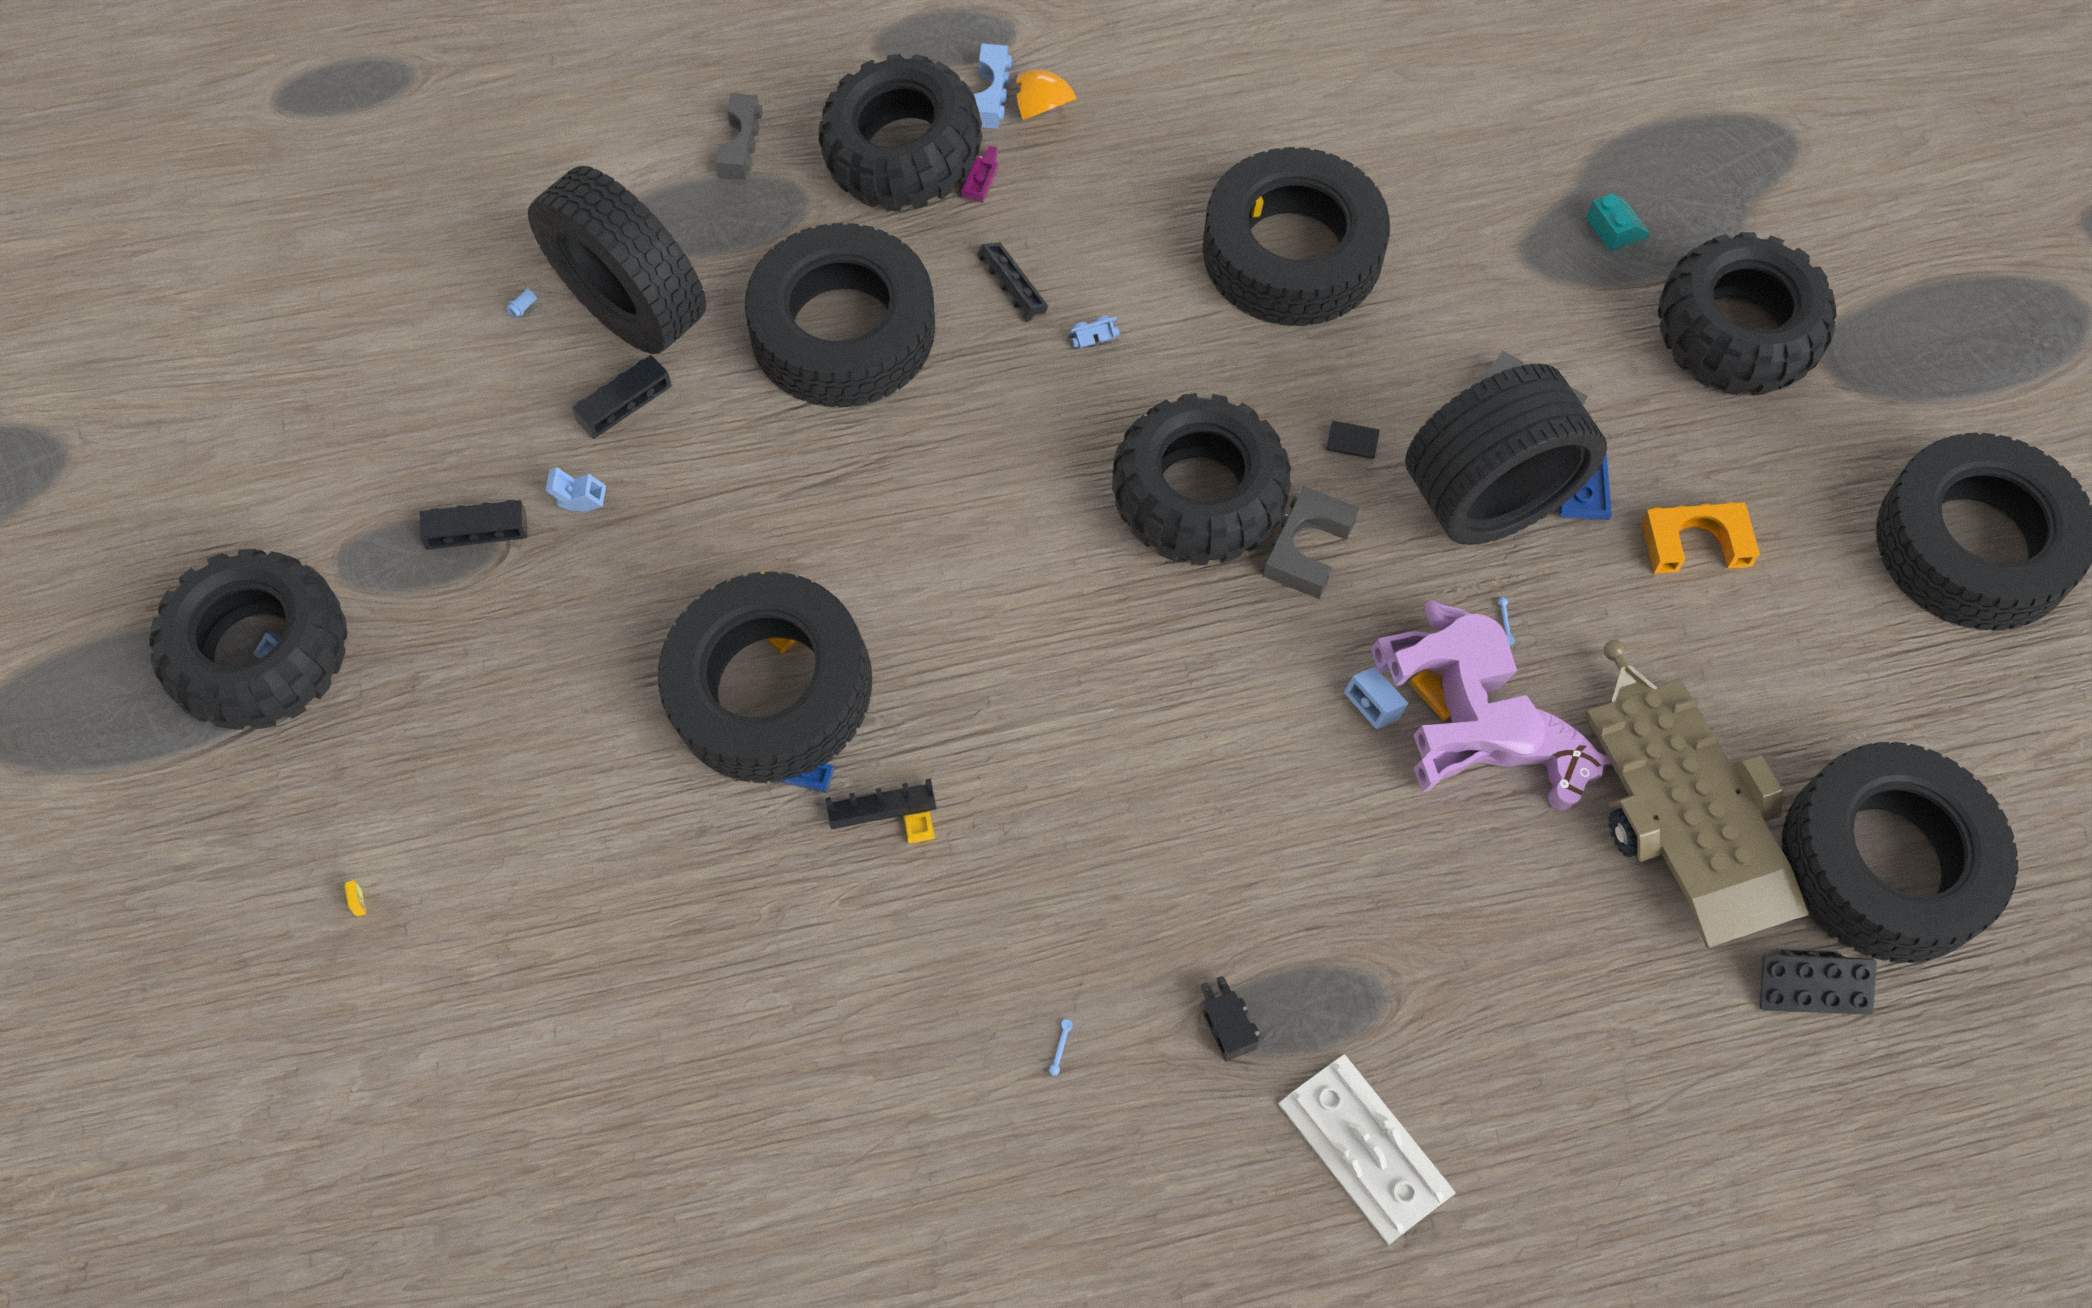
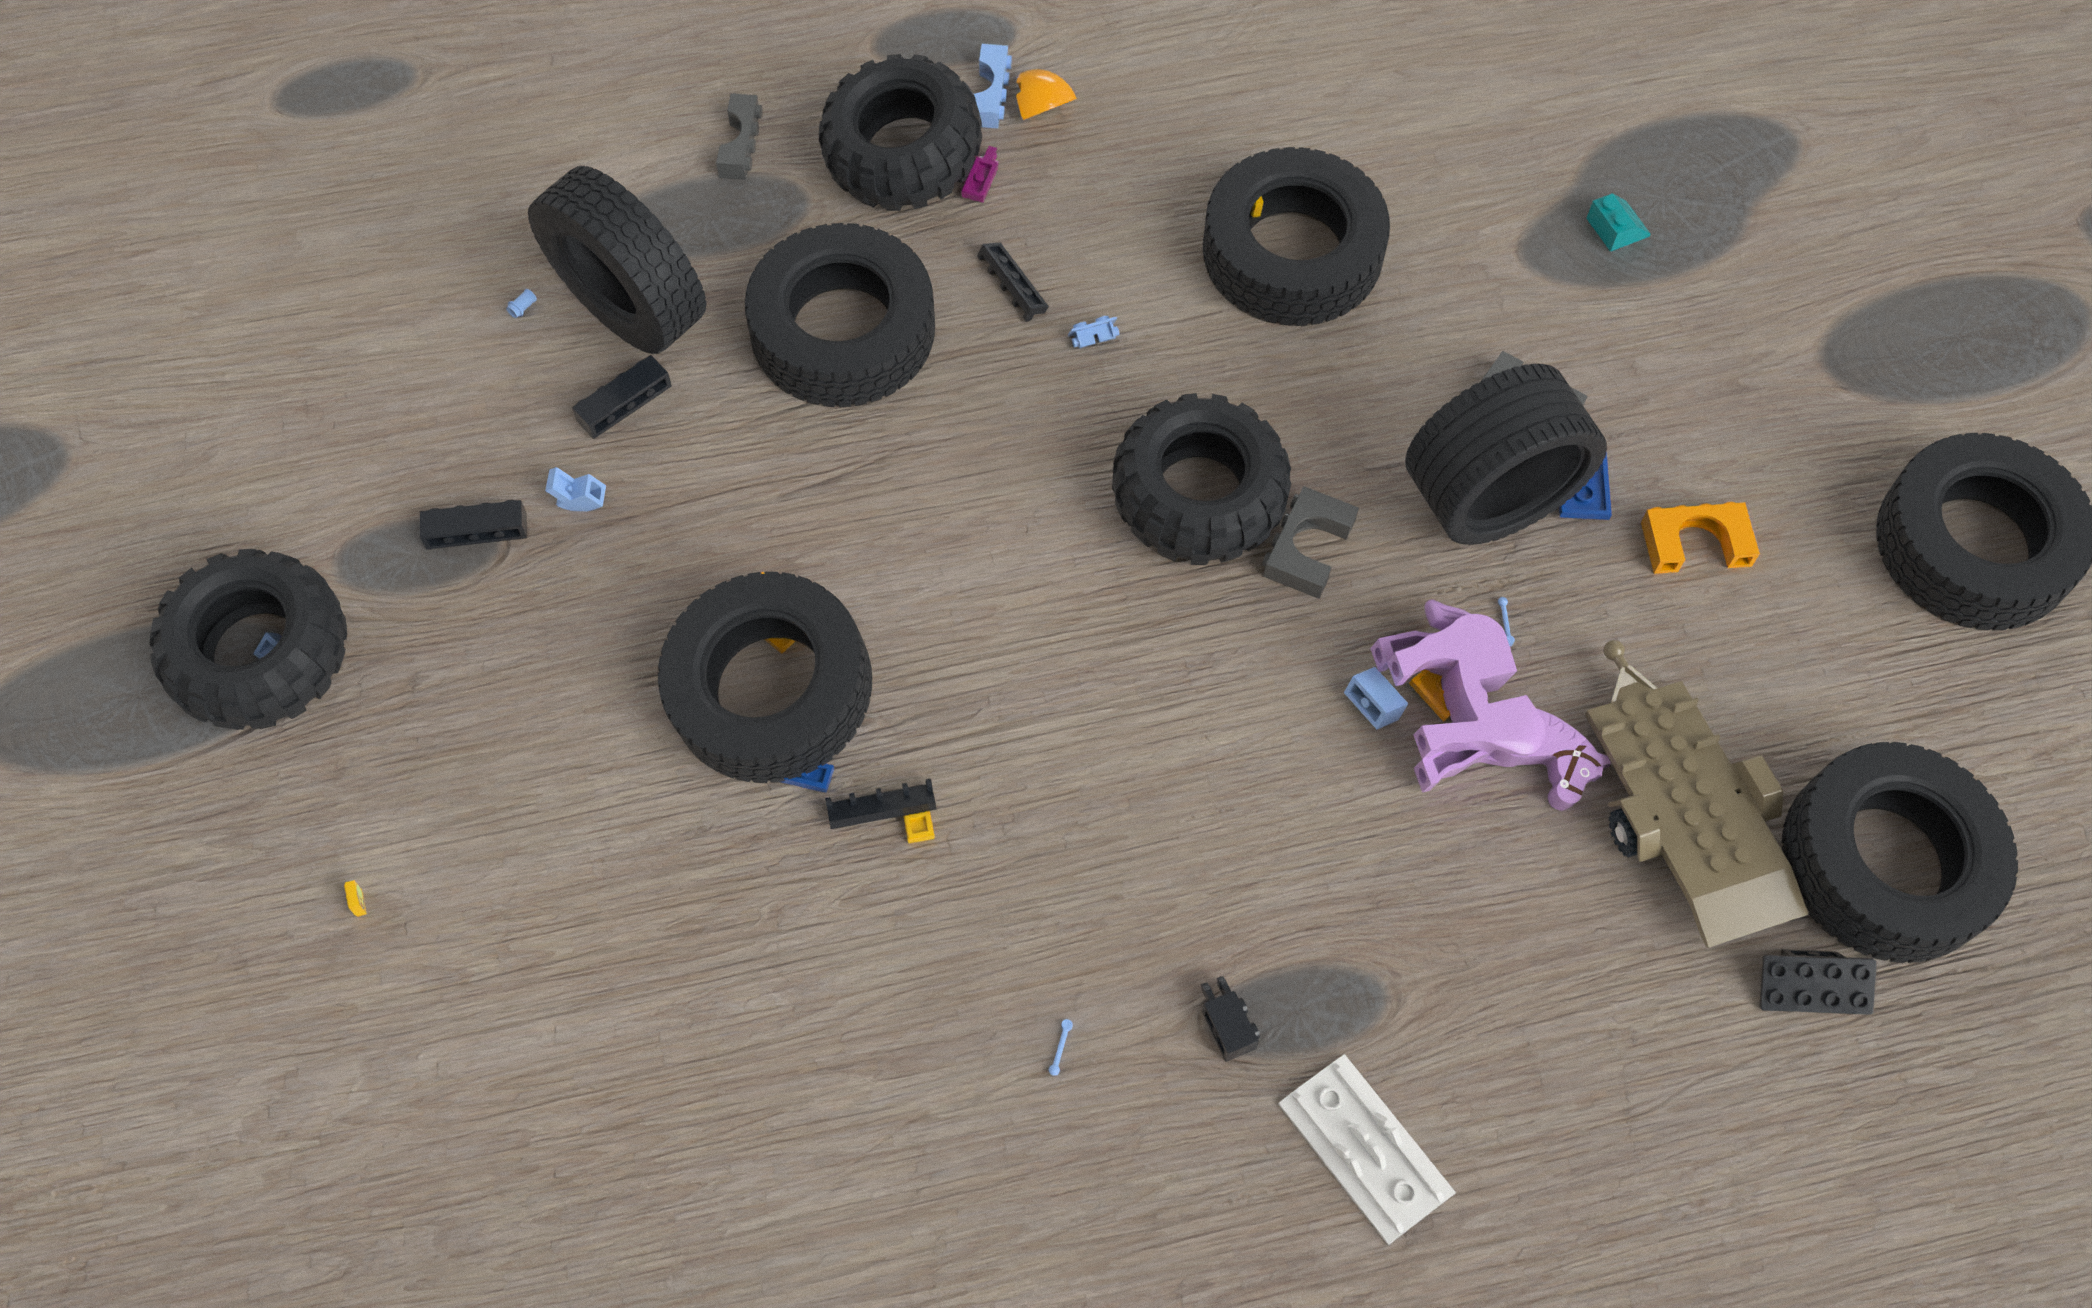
(1353, 439): black slope -> none
(1757, 271): black tyre -> none

